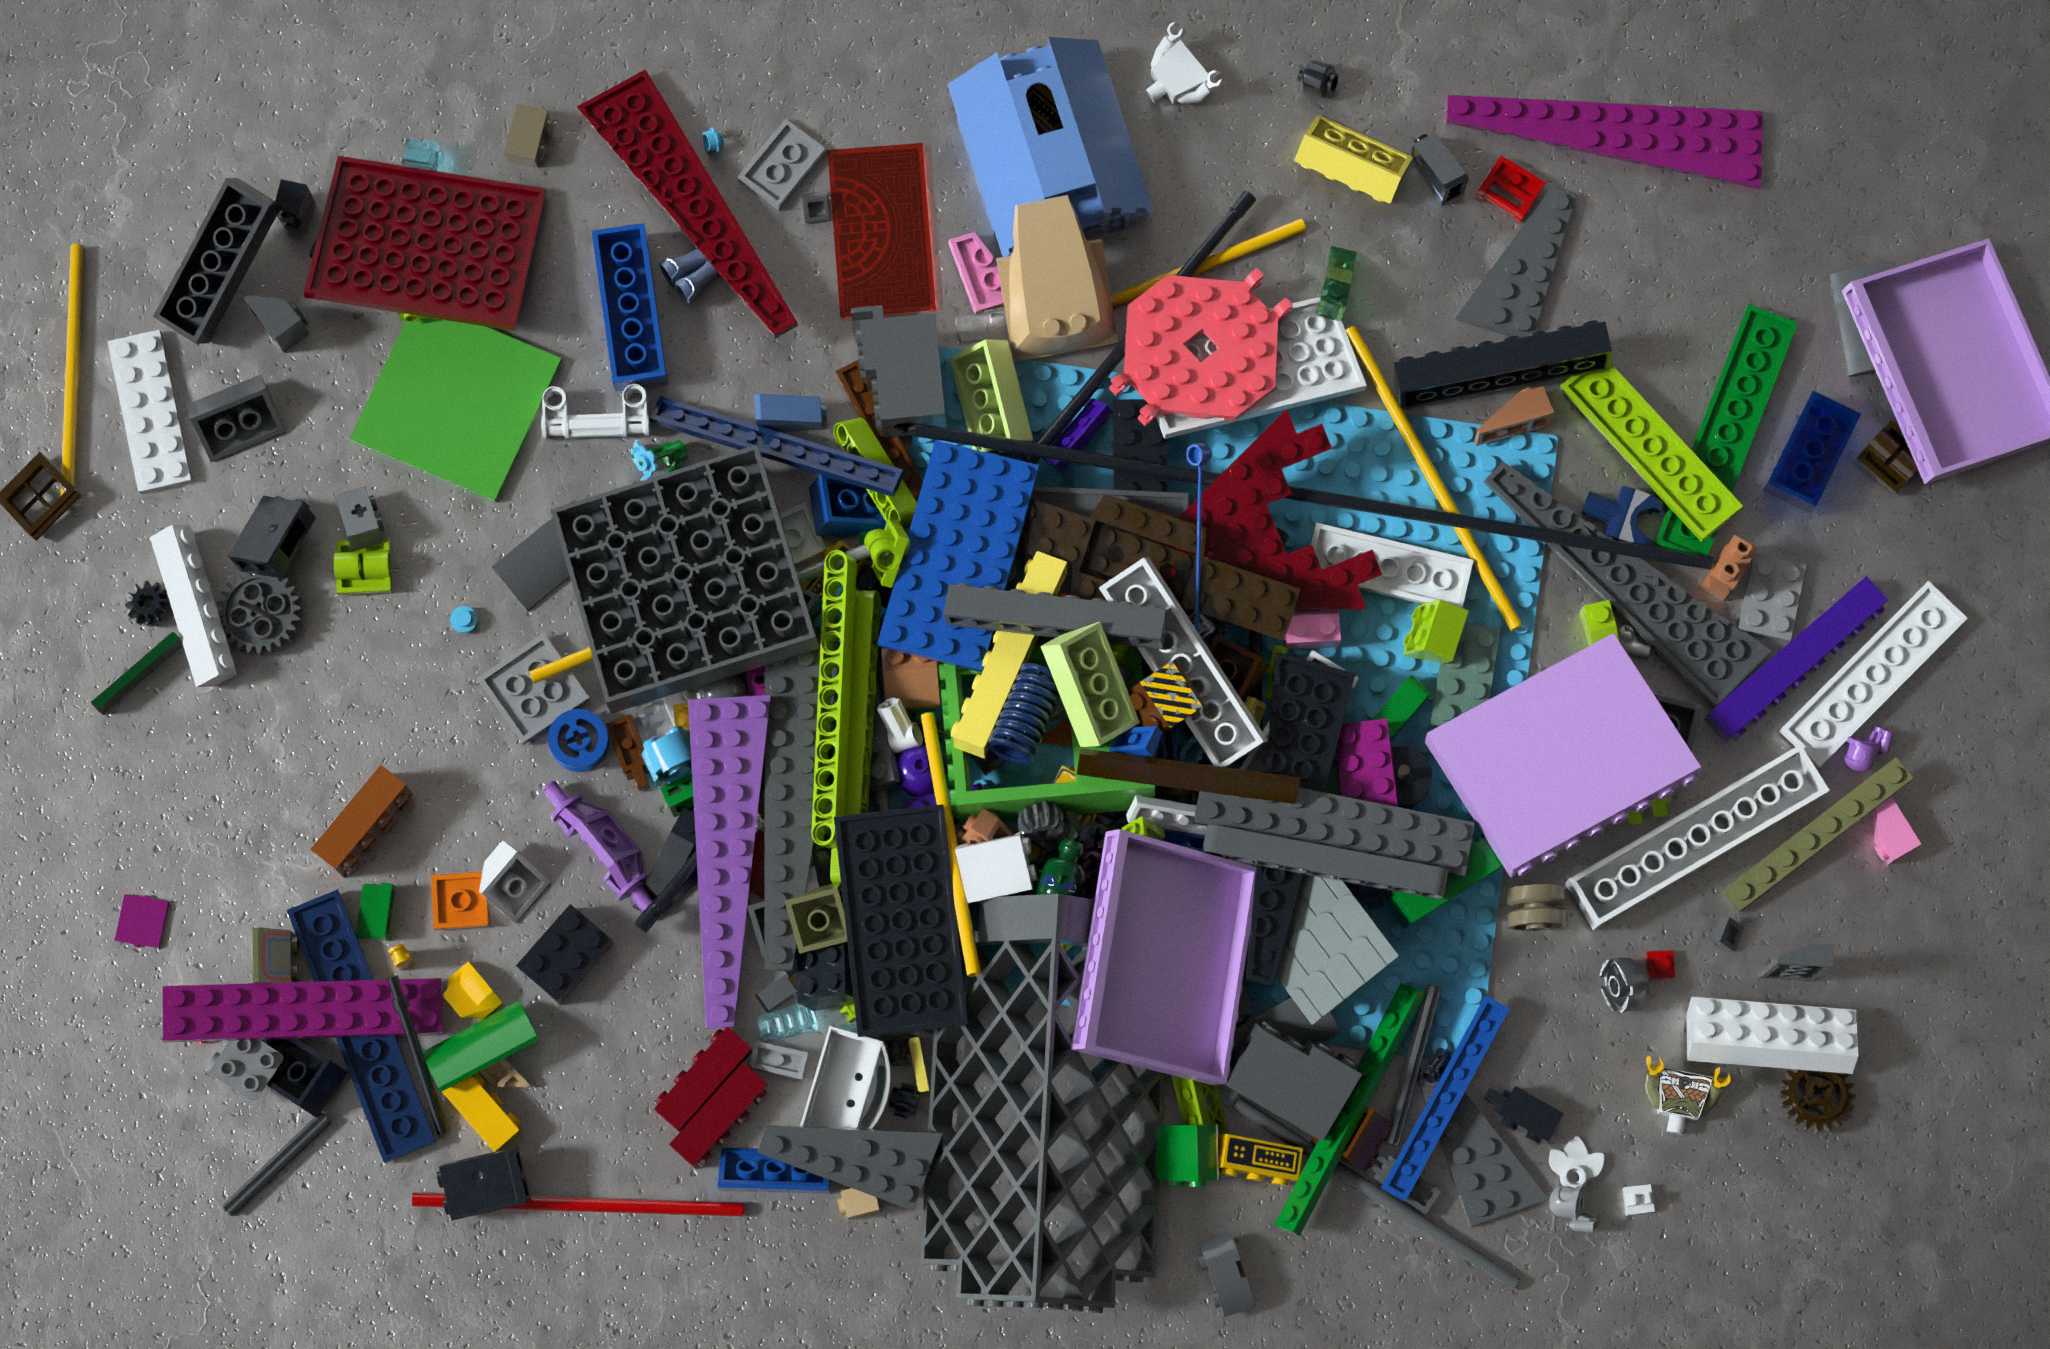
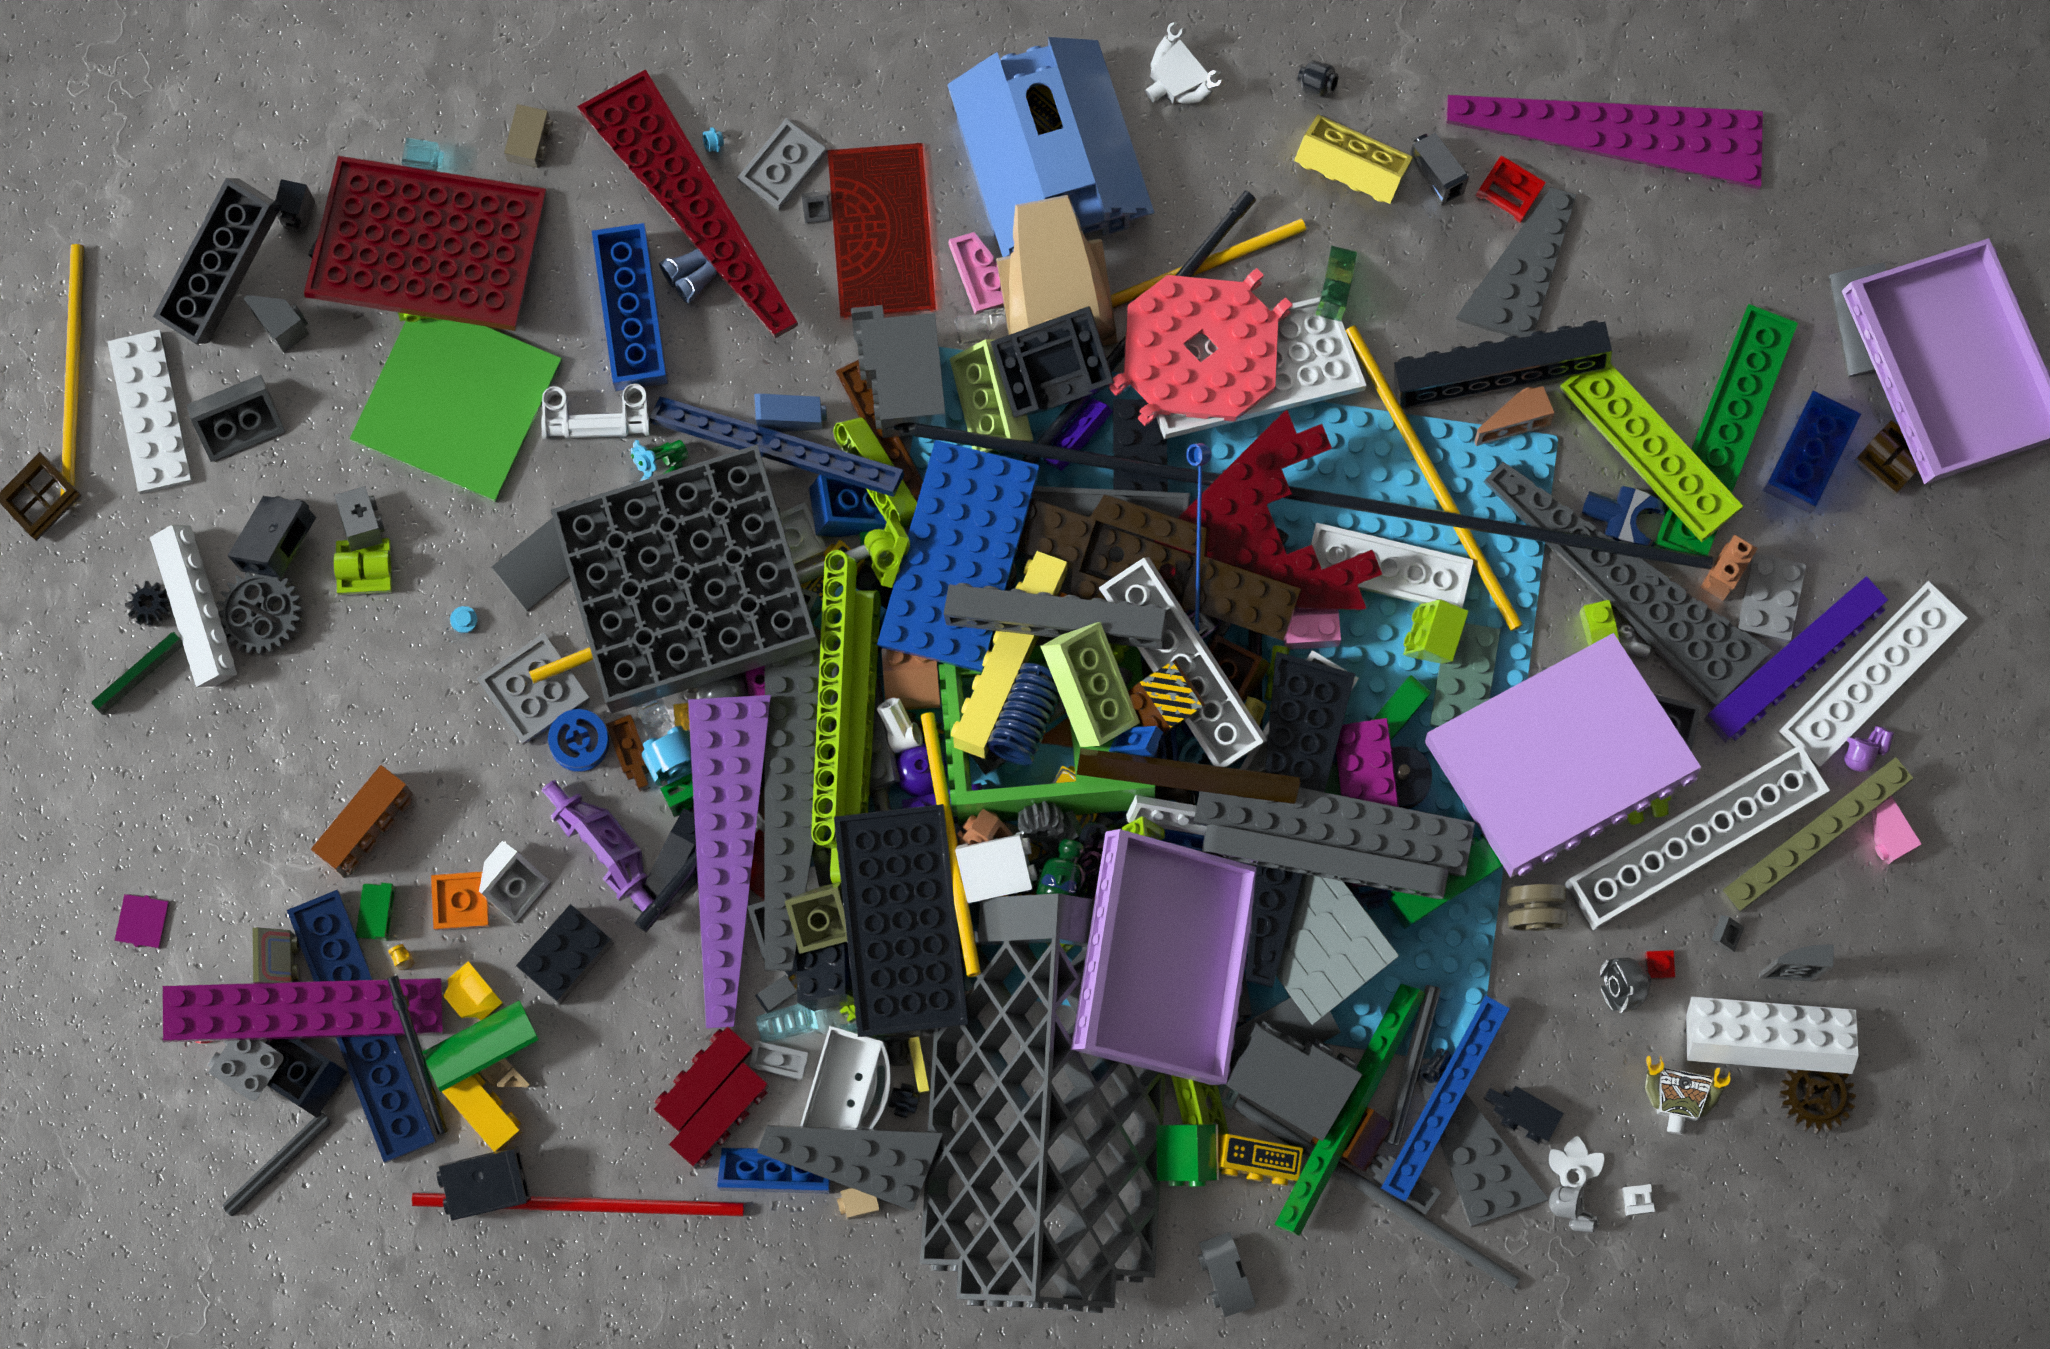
(1052, 363): none -> black slope

